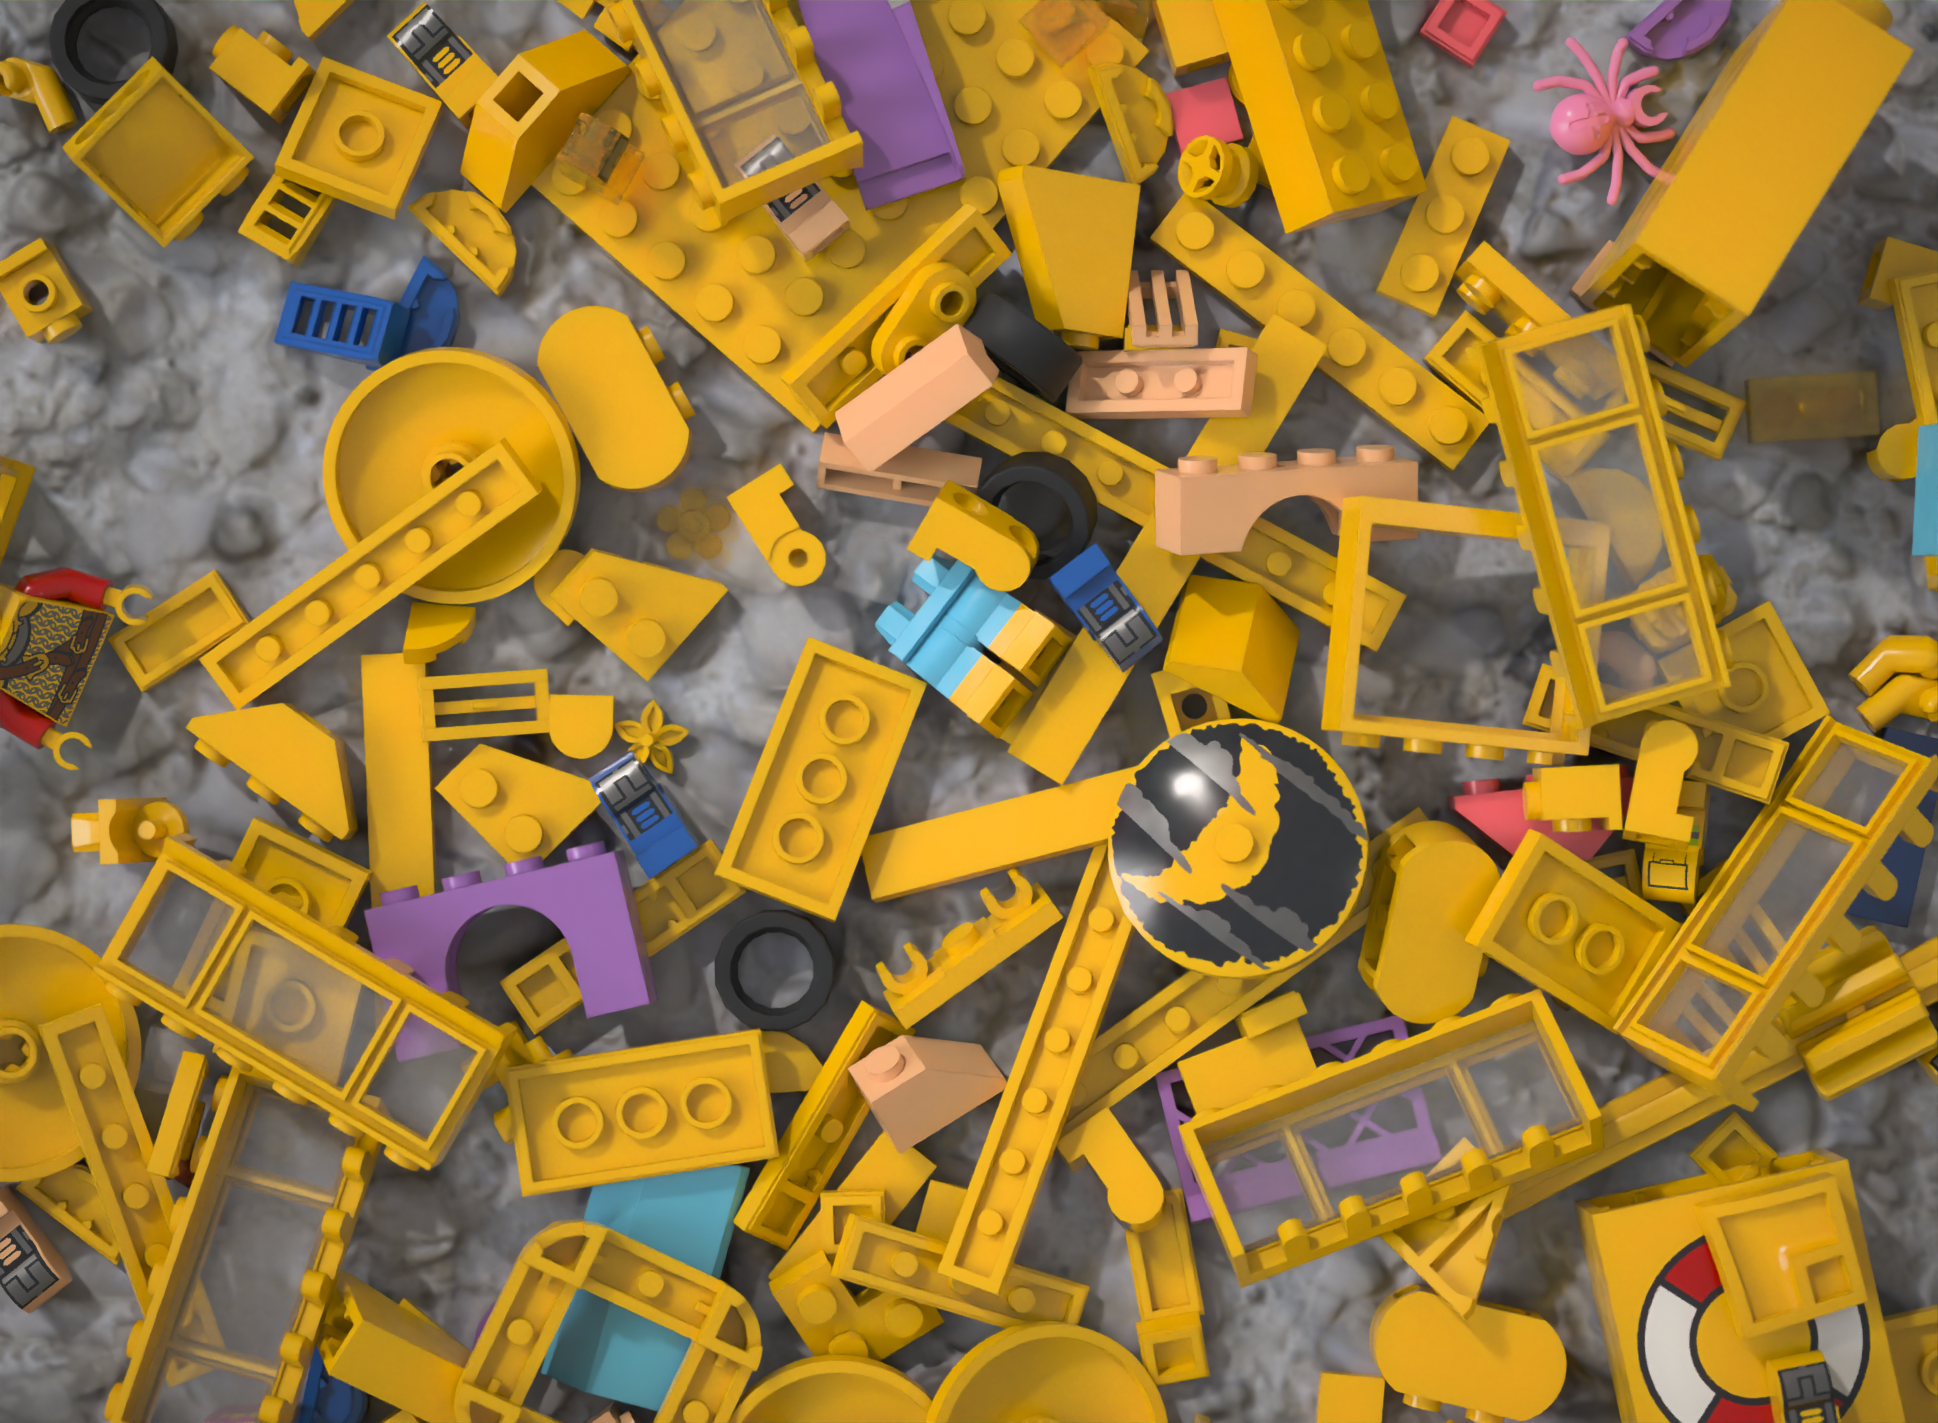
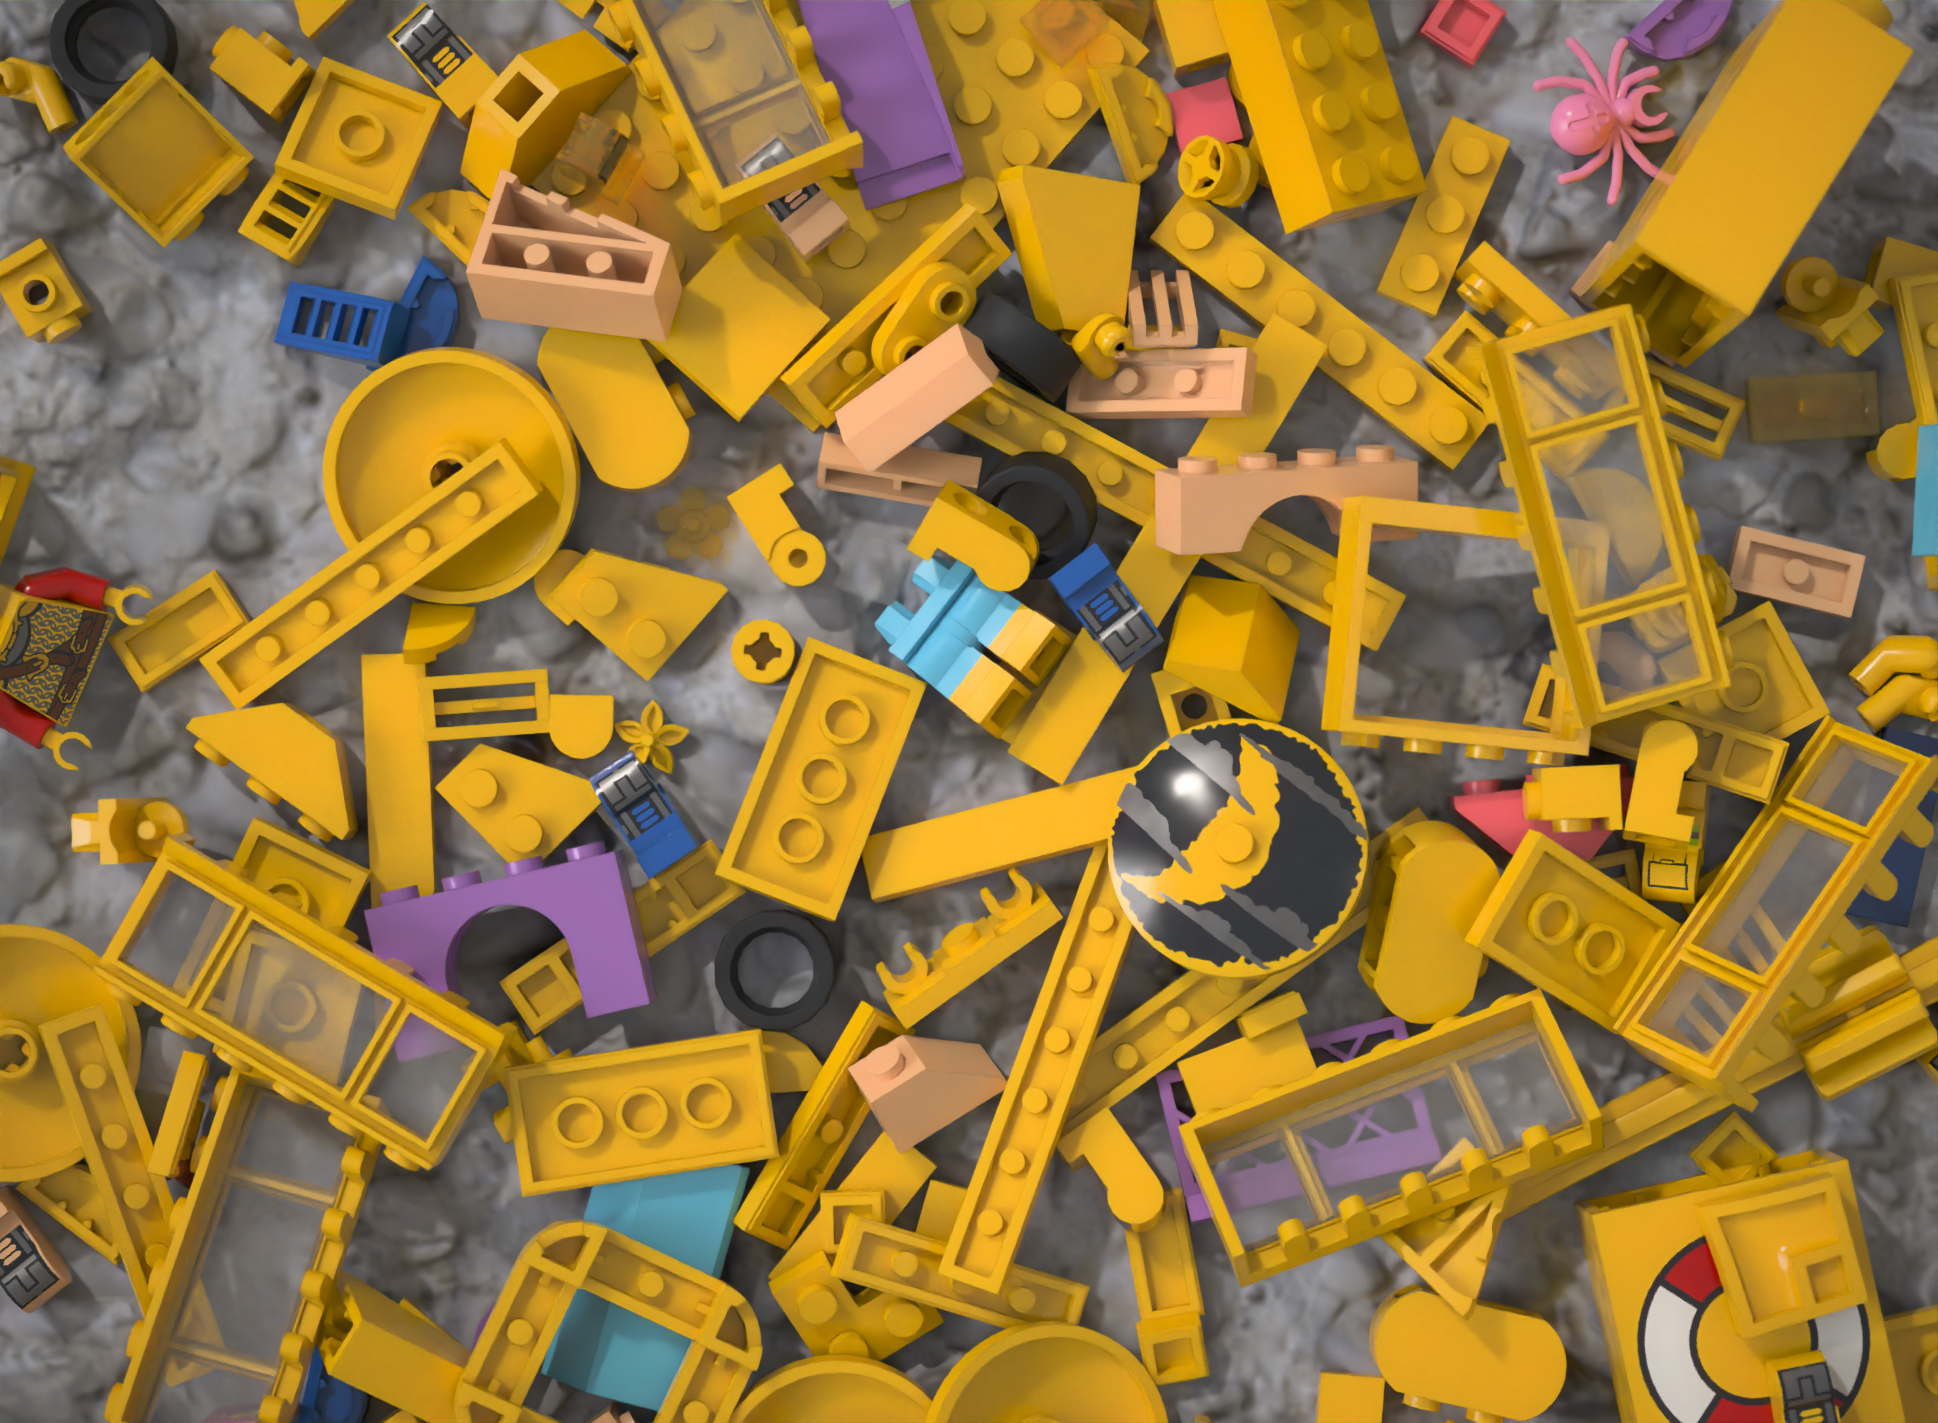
(569, 269): none -> light nougat wedge
(740, 328): none -> yellow slope
(773, 662): none -> yellow wheel
(1097, 344): none -> yellow arm
(1795, 572): none -> light nougat plate
(1828, 305): none -> yellow hips

